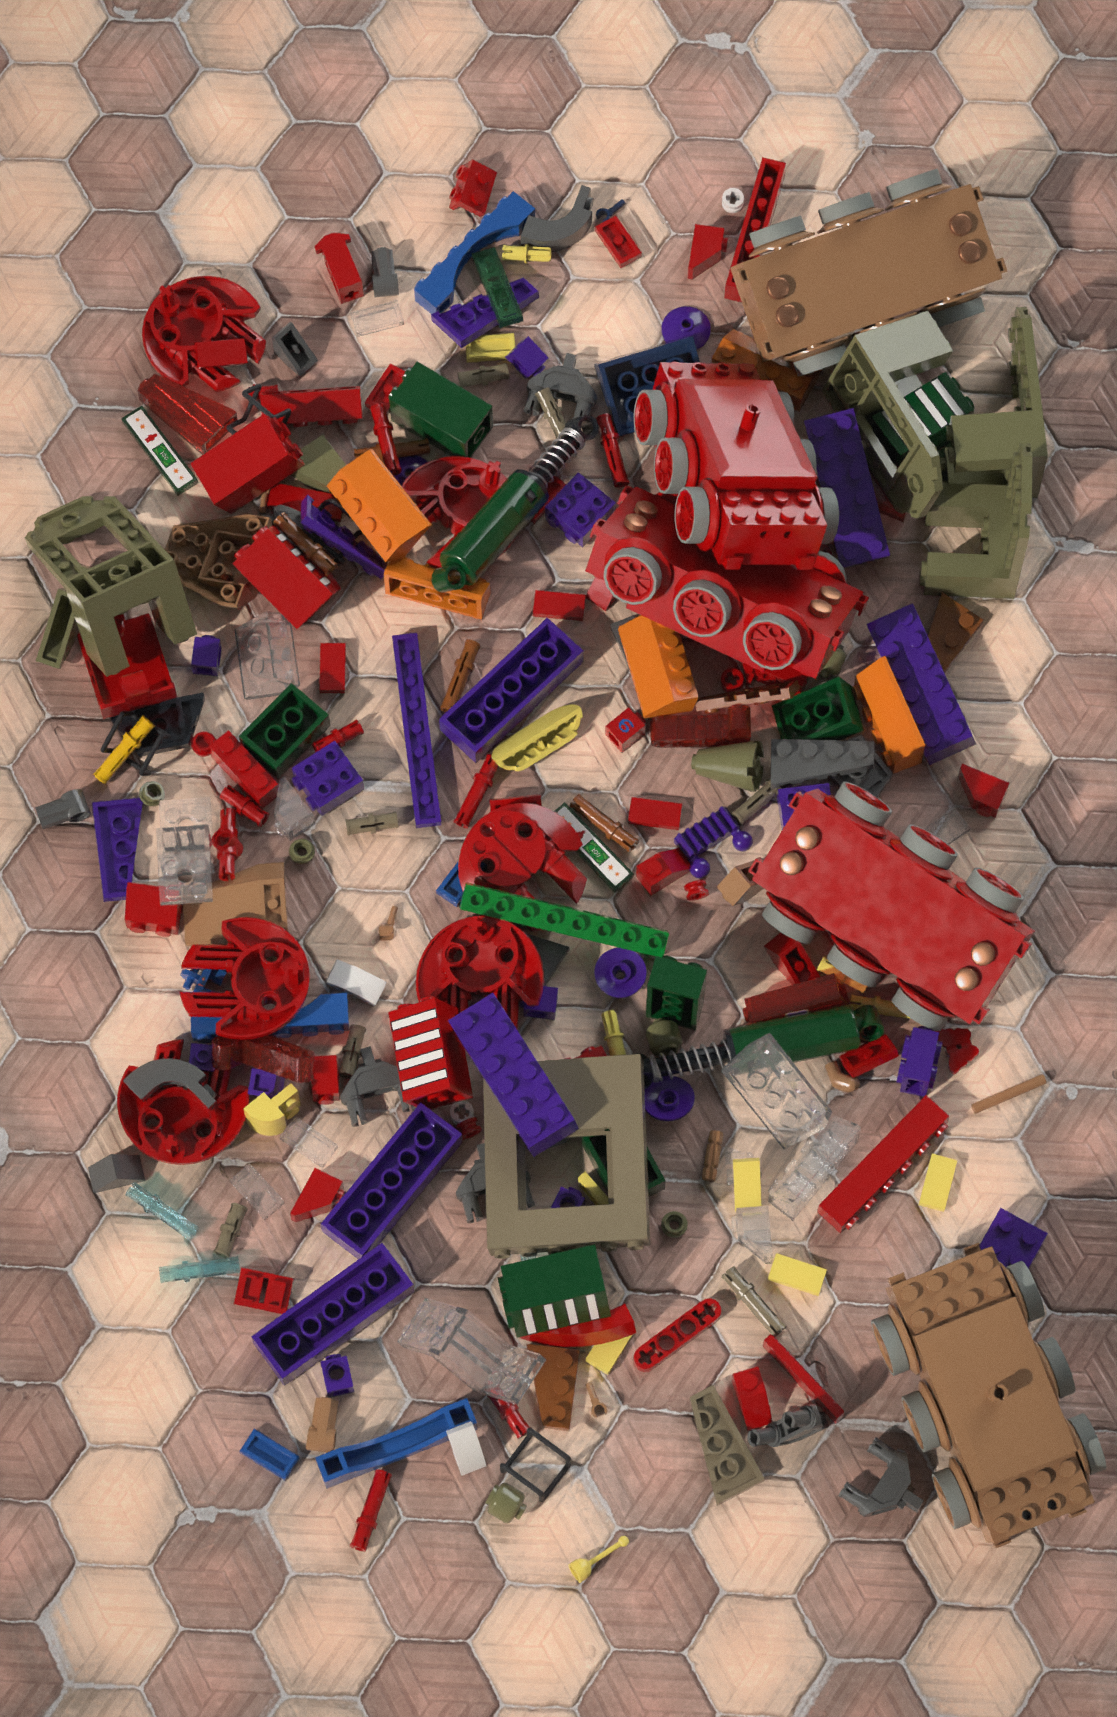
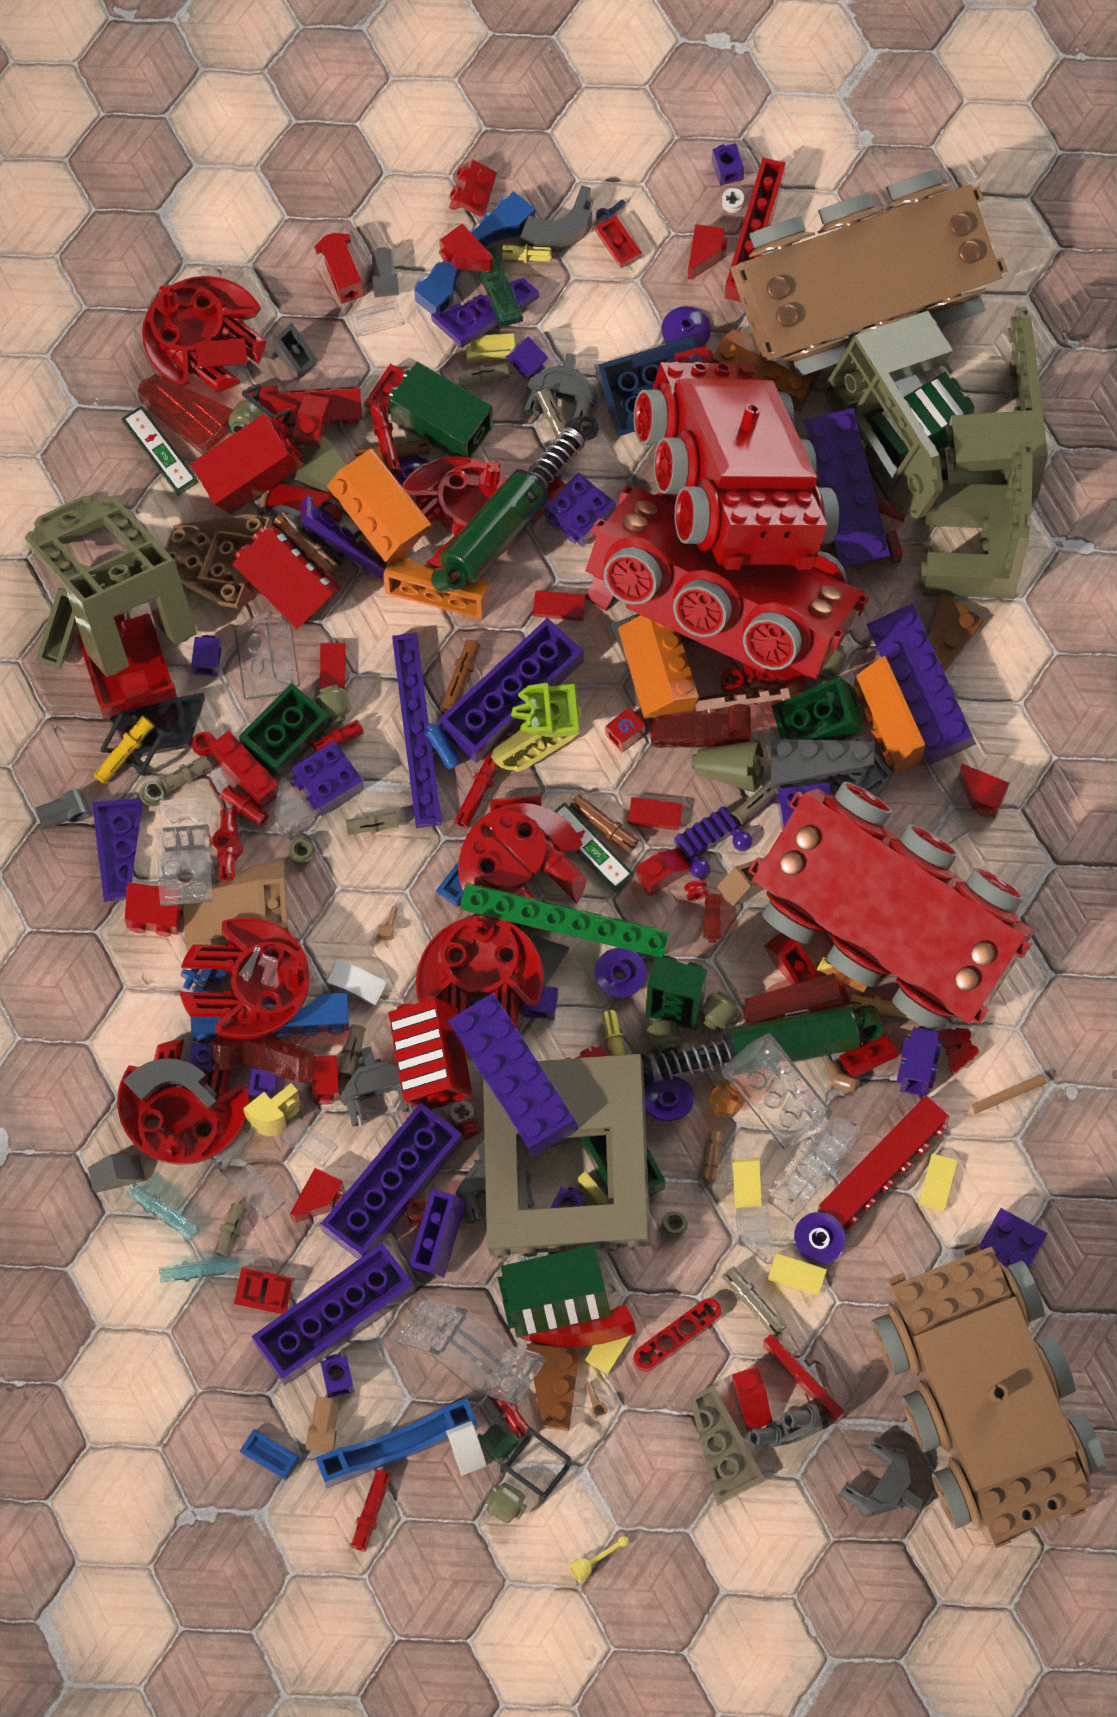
(185, 774): none -> dark tan pin
(236, 1147): none -> clear pin
(242, 415): none -> olive head
(270, 963): none -> clear piece
(311, 420): none -> red slope
(334, 702): none -> olive head
(419, 1204): none -> clear red bush
(437, 1233): none -> dark purple brick
(442, 745): none -> blue piece
(465, 251): none -> red slope
(497, 1443): none -> clear green panel
(549, 710): none -> lime plate
(609, 440): red pin -> none
(693, 355): none -> red brick
(712, 919): none -> clear red piece
(718, 1011): none -> olive head
(725, 1099): none -> clear orange head
(727, 172): none -> dark purple brick
(811, 1245): none -> dark purple dish
(894, 547): none -> red tile

